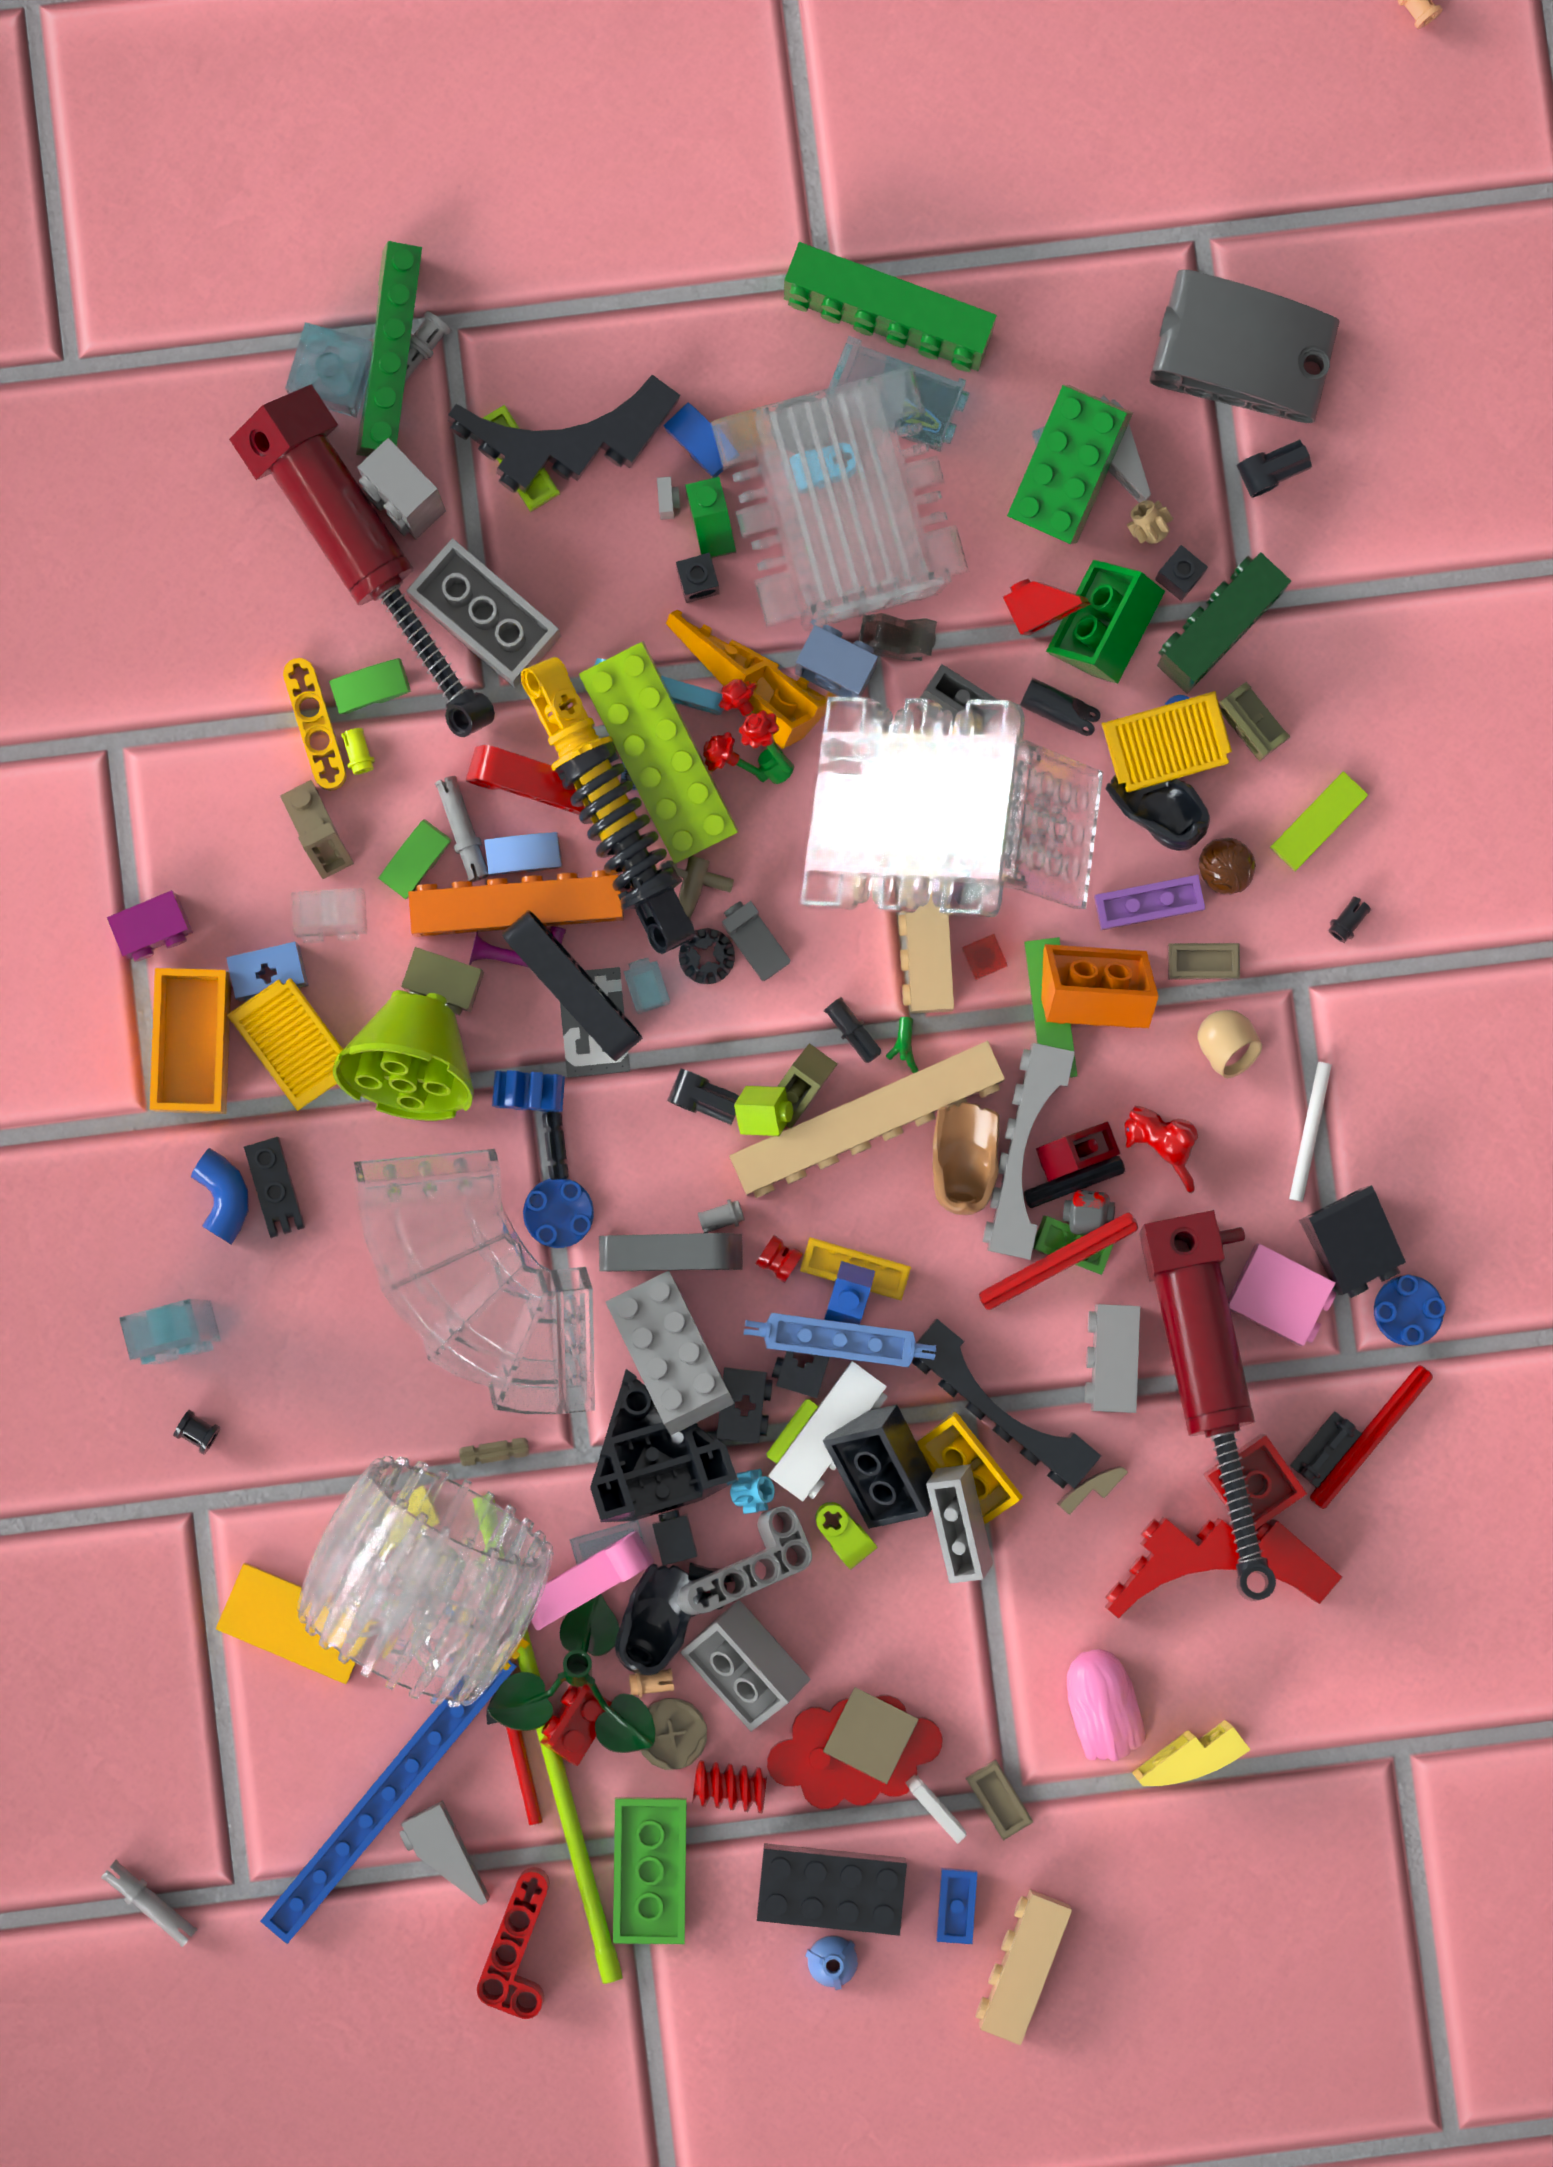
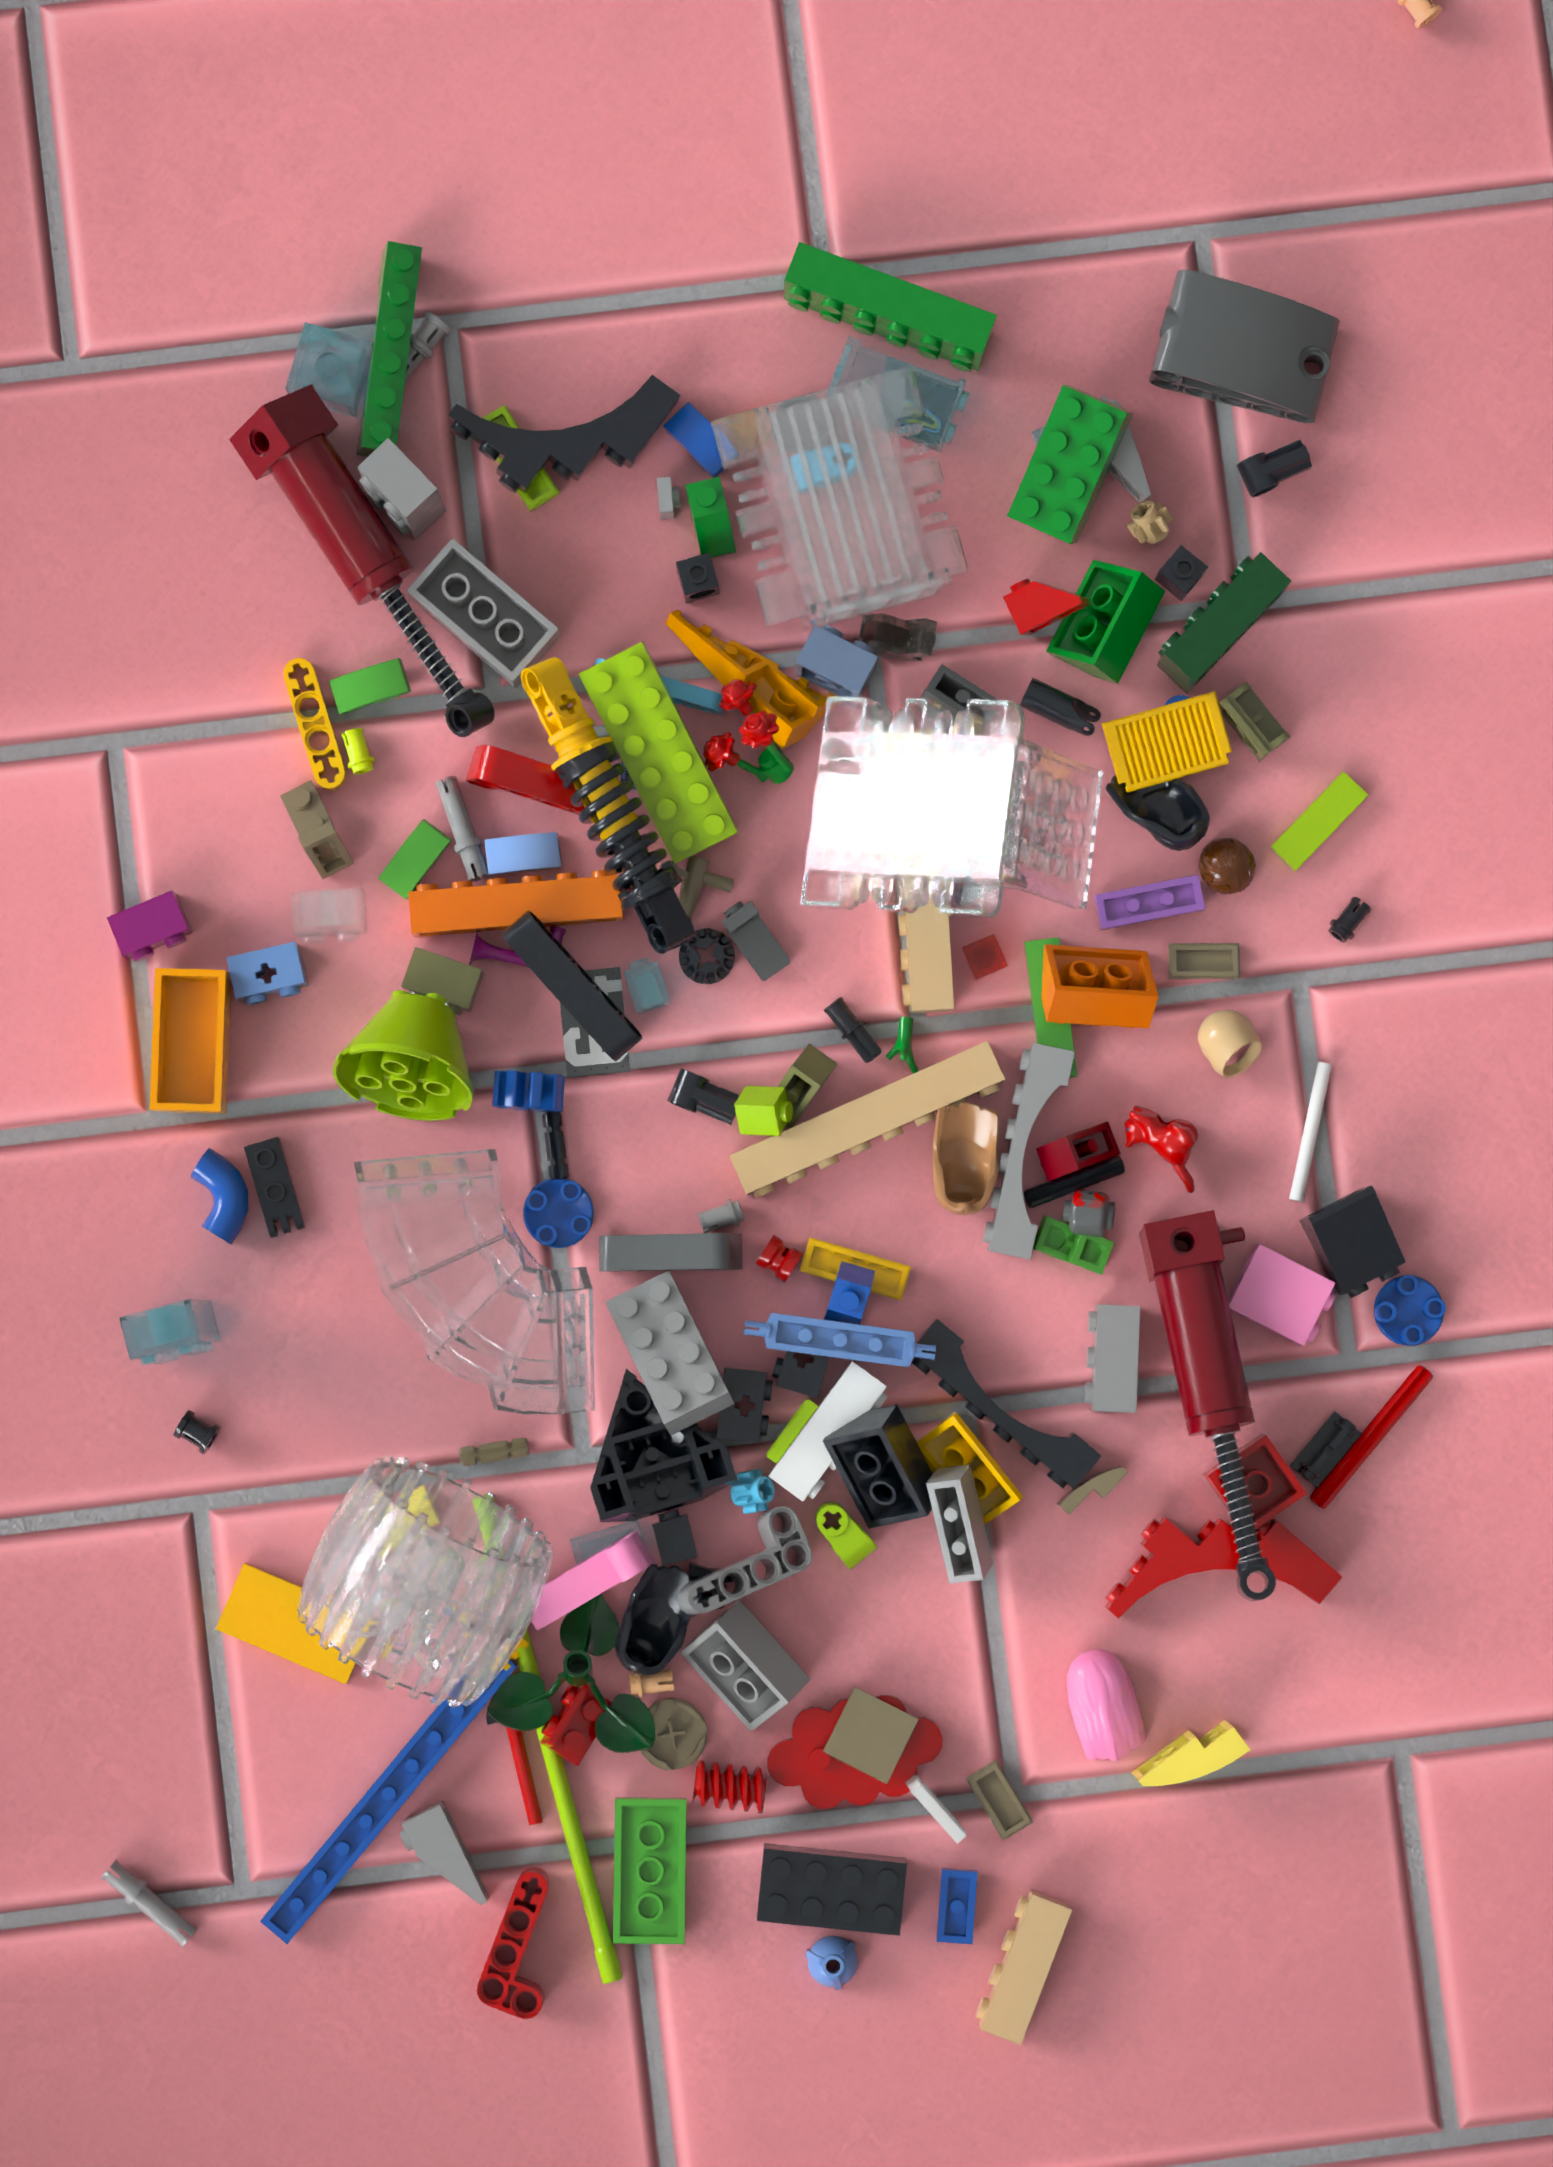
(289, 1041): yellow window -> none
(1058, 1261): red axle -> none

